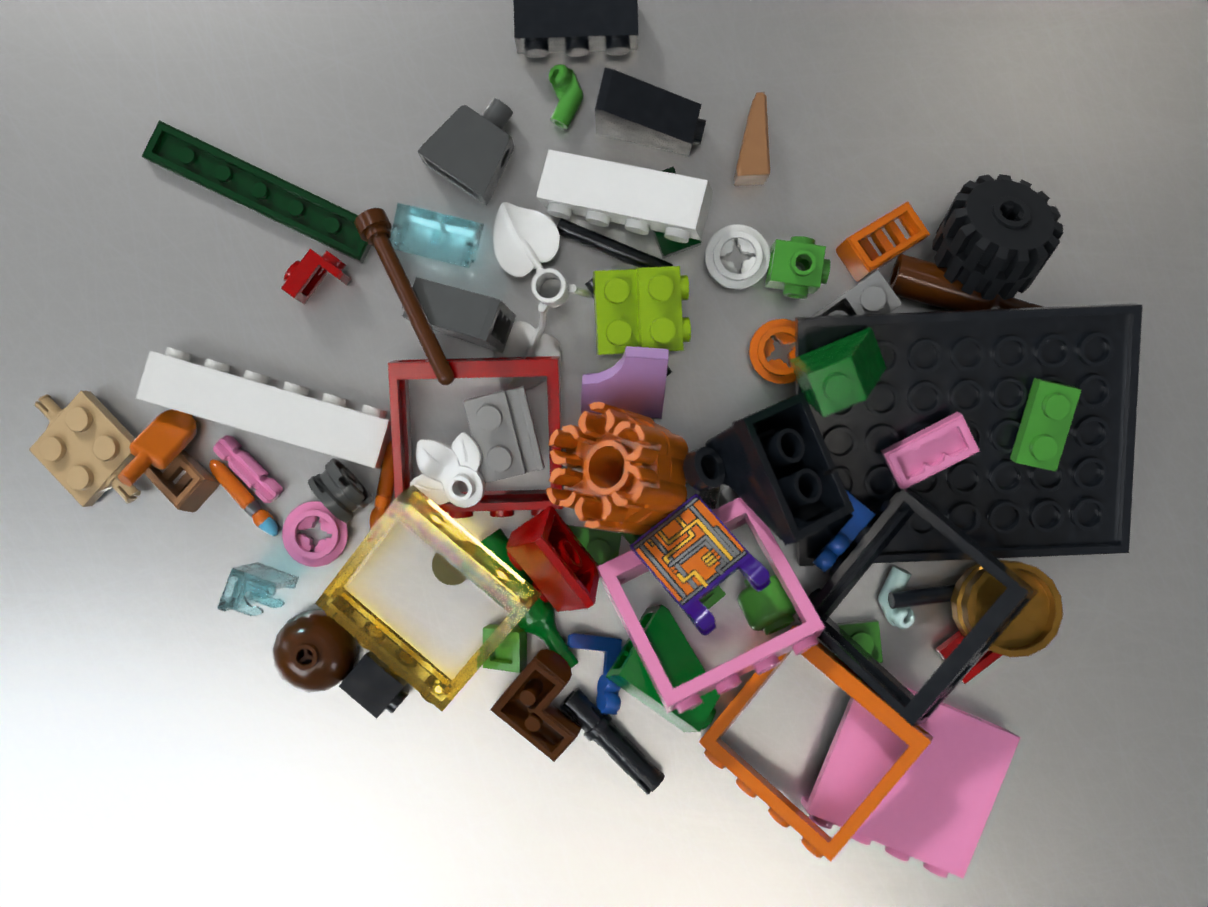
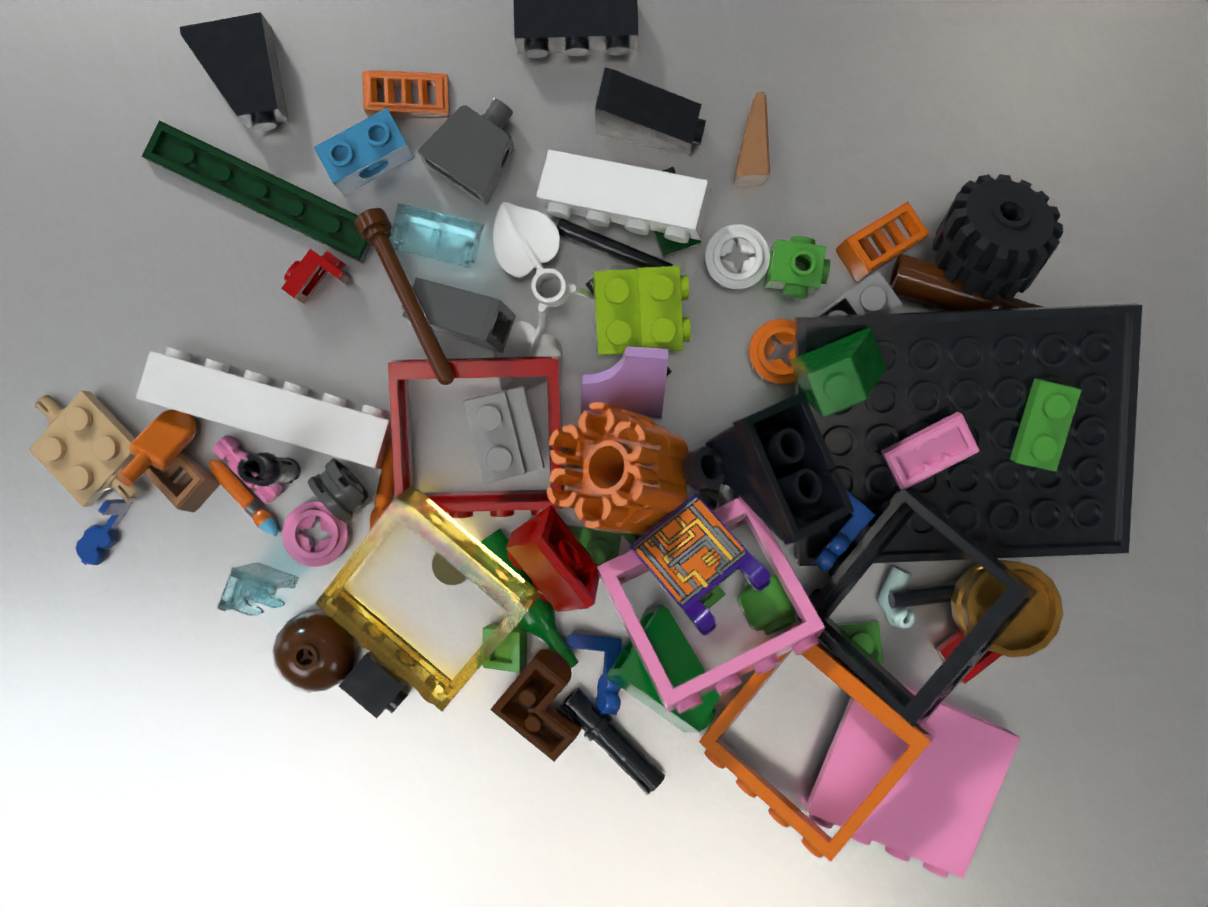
(99, 537): none -> blue piece
(243, 65): none -> black slope
(269, 469): none -> black pin
(364, 152): none -> dark azure brick
(389, 79): none -> orange slope
(445, 466): white plate -> none
(568, 93): bright green arm -> none

